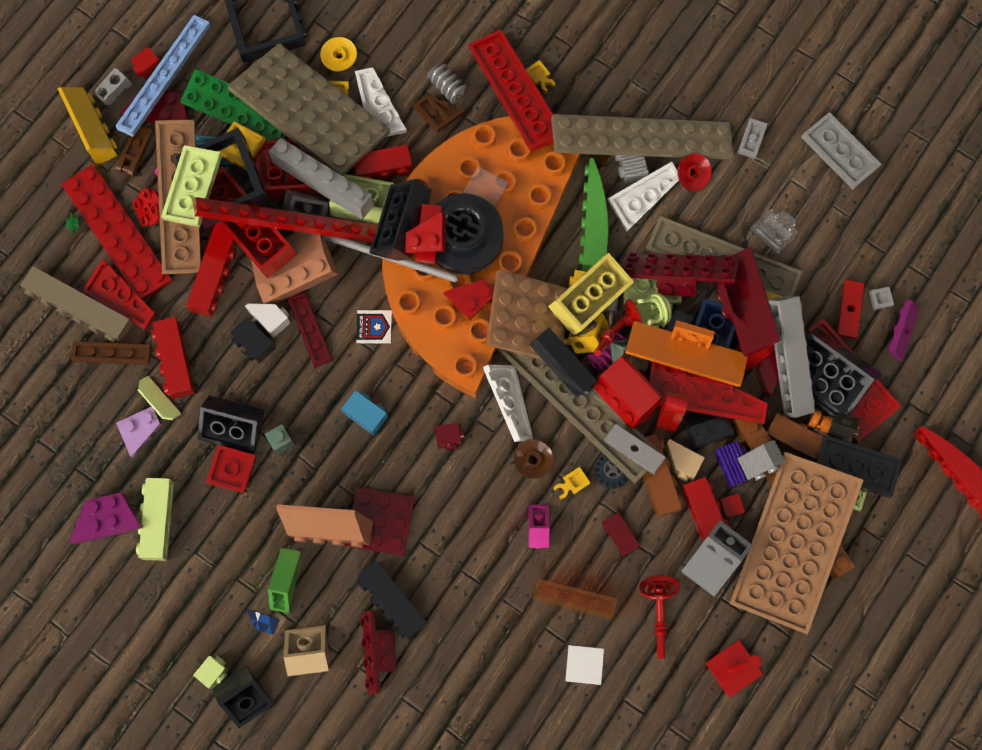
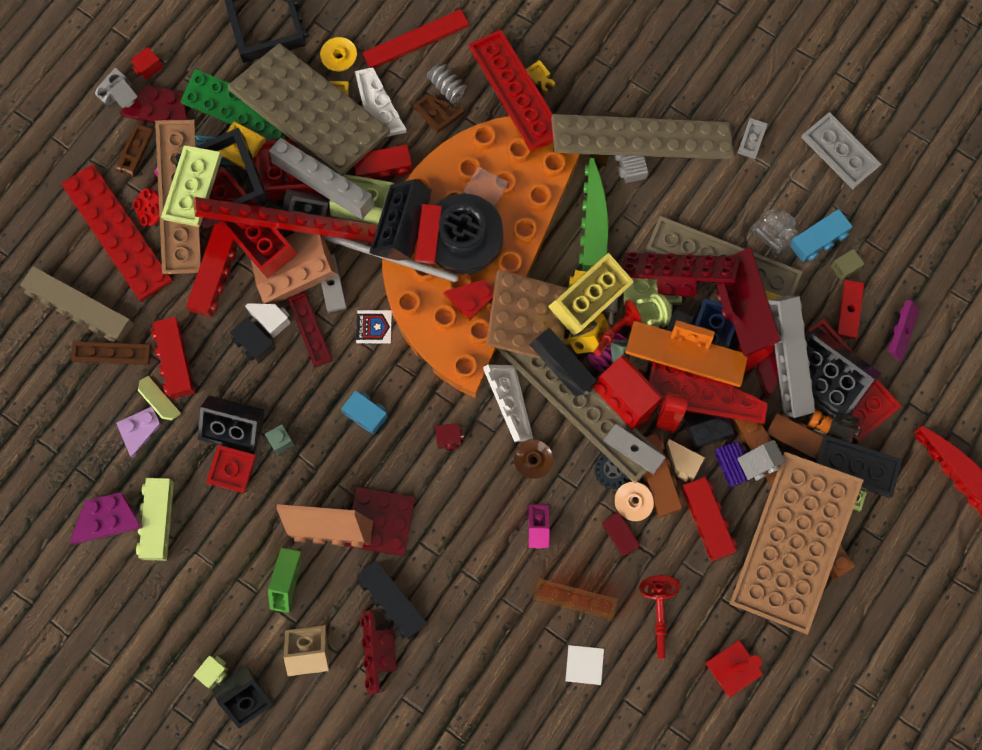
(72, 222): green plate -> none
(88, 123): yellow slope -> none
(114, 292): red wing -> none
(121, 92): none -> light grey brick
(163, 76): light blue plate -> none
(263, 622): dark blue sticker -> none
(333, 294): none -> light grey tile
(415, 39): none -> red tile
(427, 236): red wing -> none
(574, 482): yellow plate -> none
(627, 507): none -> light nougat dish
(639, 197): white wing -> none
(701, 172): red dish -> none
(716, 558): slope -> none
(732, 506): red tile -> none
(821, 236): none -> dark azure brick
(847, 264): none -> olive brick
(881, 298): light grey plate -> none

